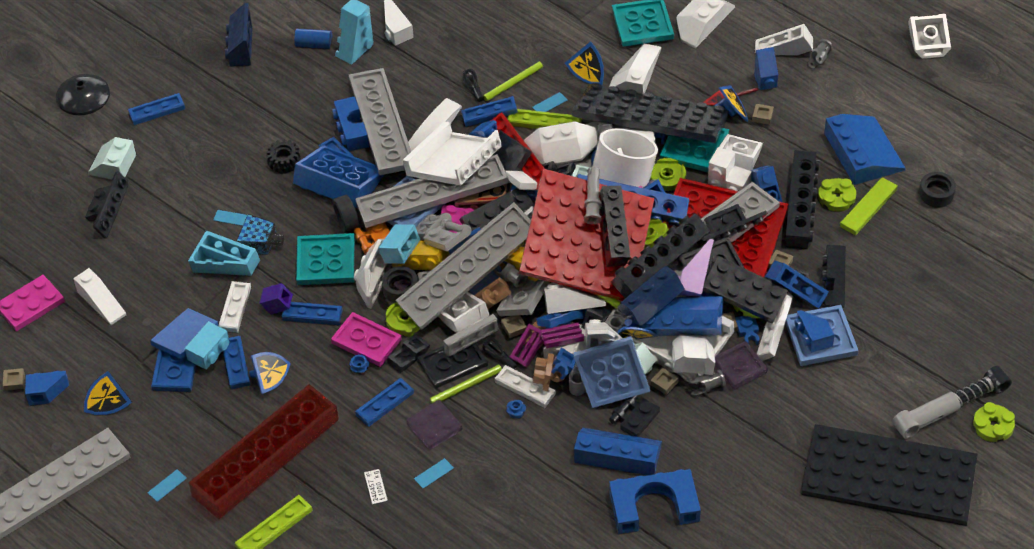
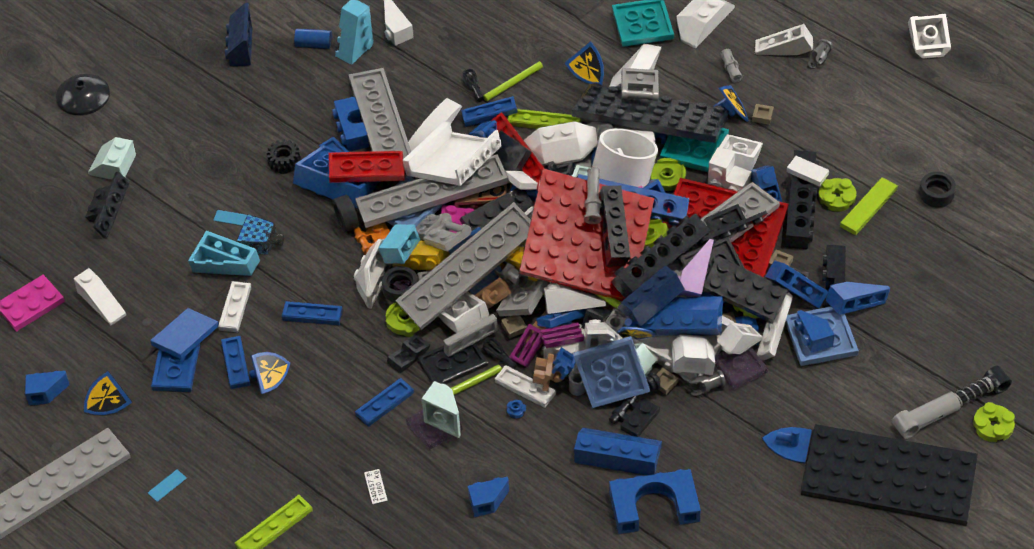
(13, 379): dark tan plate -> none
(156, 109): blue tile -> none
(207, 345): medium azure brick -> none
(263, 451): clear red brick -> none
(276, 298): dark purple brick -> none
(325, 259): teal plate -> none
(359, 360): blue plate -> none
(366, 166): none -> red tile
(366, 339): dark pink plate -> none
(433, 473): dark azure sticker -> none
(441, 409): none -> light aqua slope
(488, 495): none -> blue slope
(550, 103): dark azure sticker -> none
(639, 79): none -> light grey plate
(653, 381): none -> black plate
(718, 96): piece -> none
(731, 65): none -> light grey pin
(738, 338): none -> white slope
(766, 68): blue slope -> none
(789, 443): none -> blue shield
(807, 171): none -> white tile
(856, 296): none -> blue slope
(862, 147): blue slope -> none

